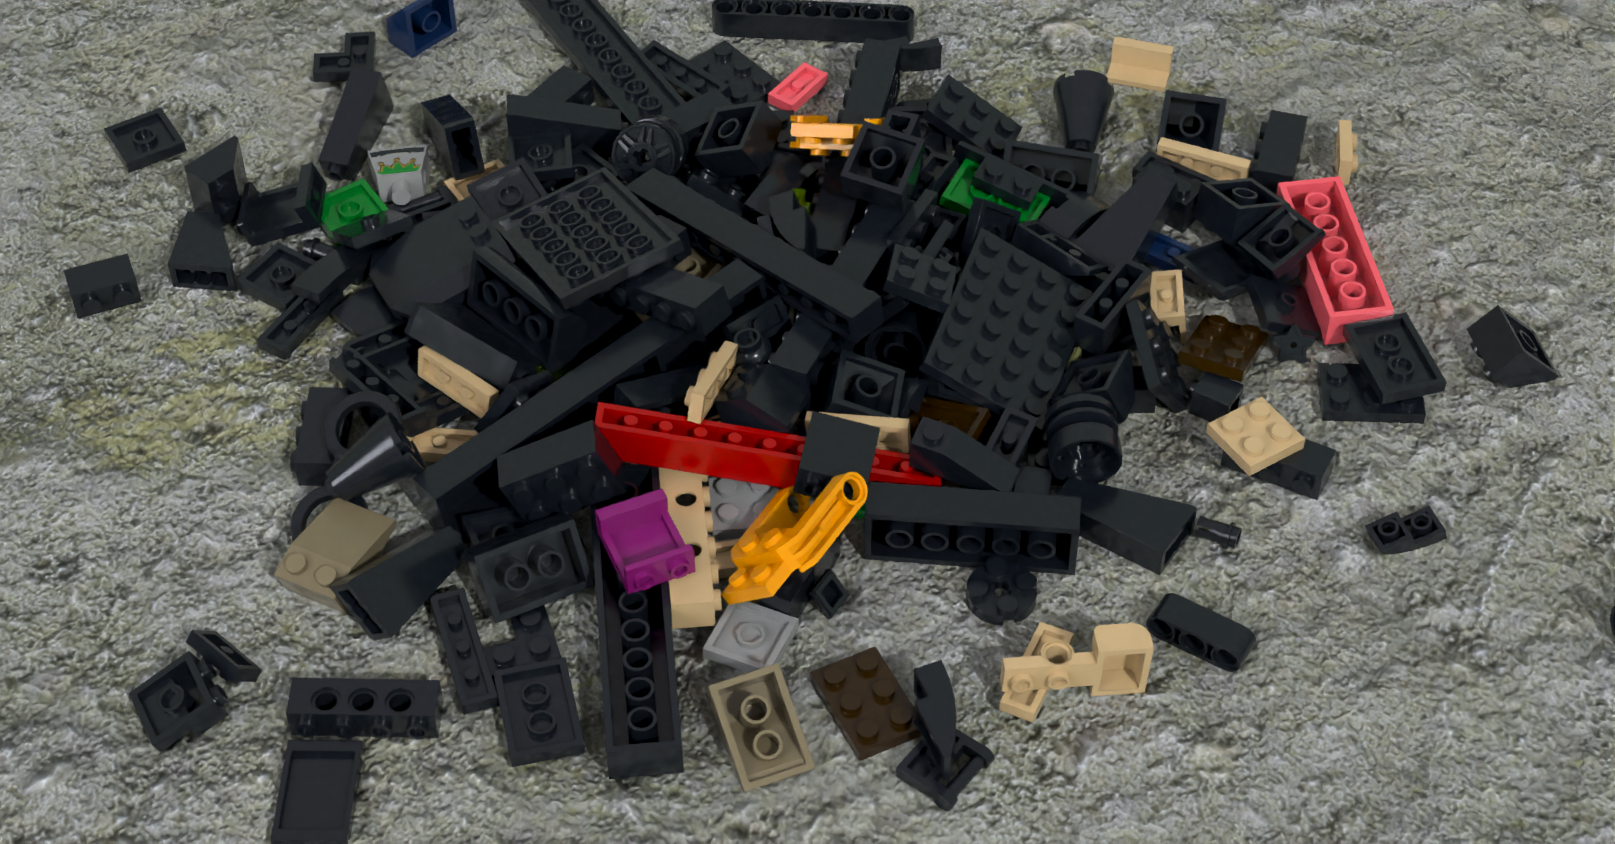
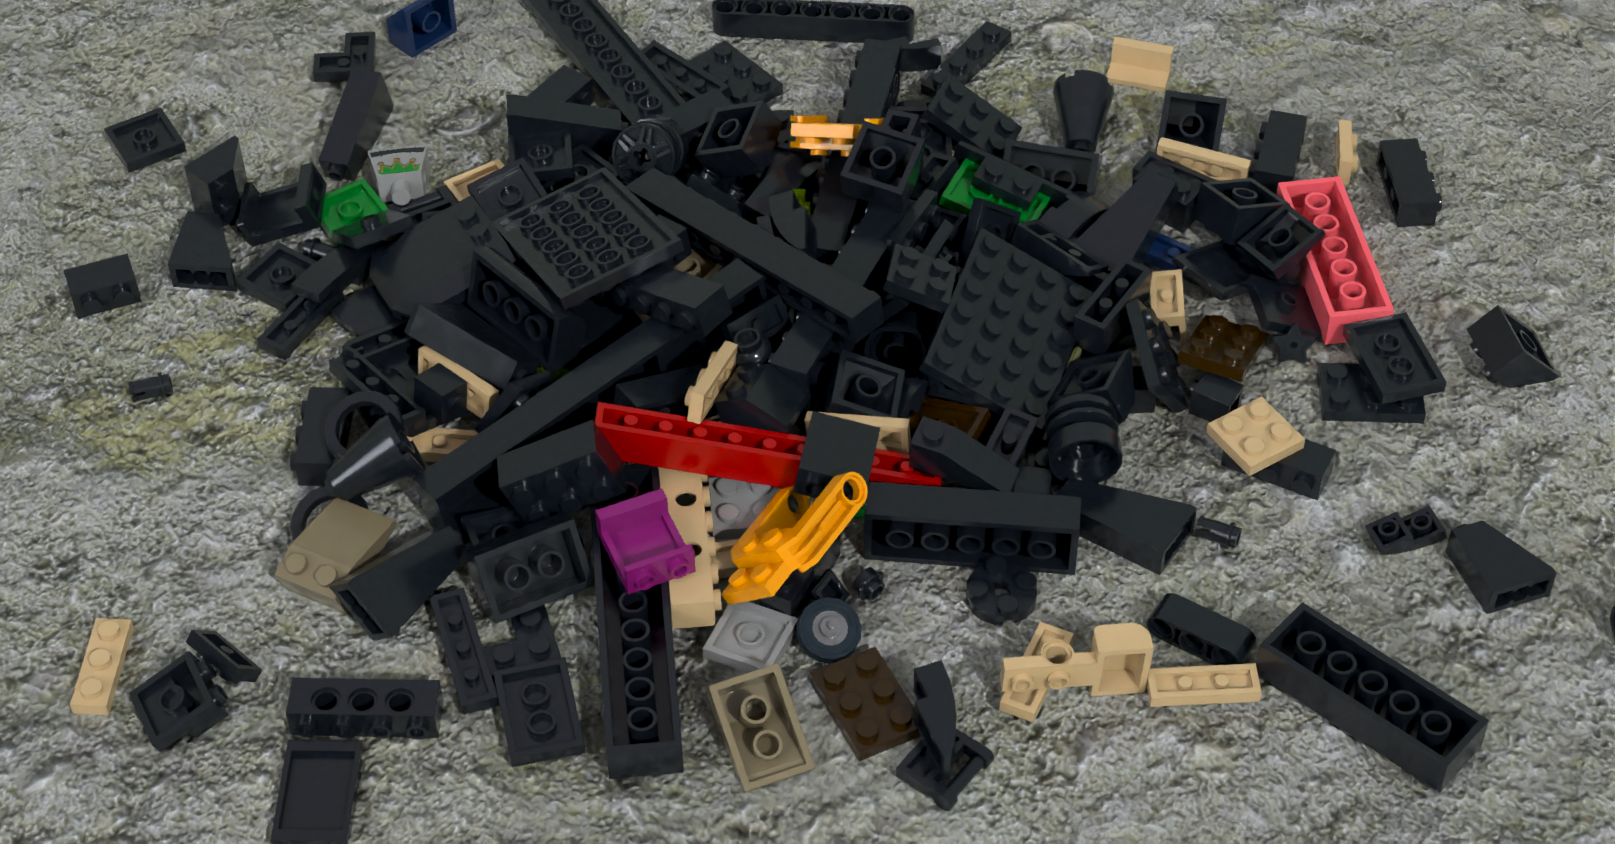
(102, 666): none -> tan plate
(151, 387): none -> black pin
(440, 392): none -> black brick
(454, 136): black slope -> none
(798, 87): coral plate -> none
(828, 630): none -> black wheel
(869, 584): none -> black plate
(969, 57): none -> black plate
(1203, 685): none -> tan plate
(1371, 696): none -> black brick
(1408, 182): none -> black brick
(1497, 567): none -> black slope

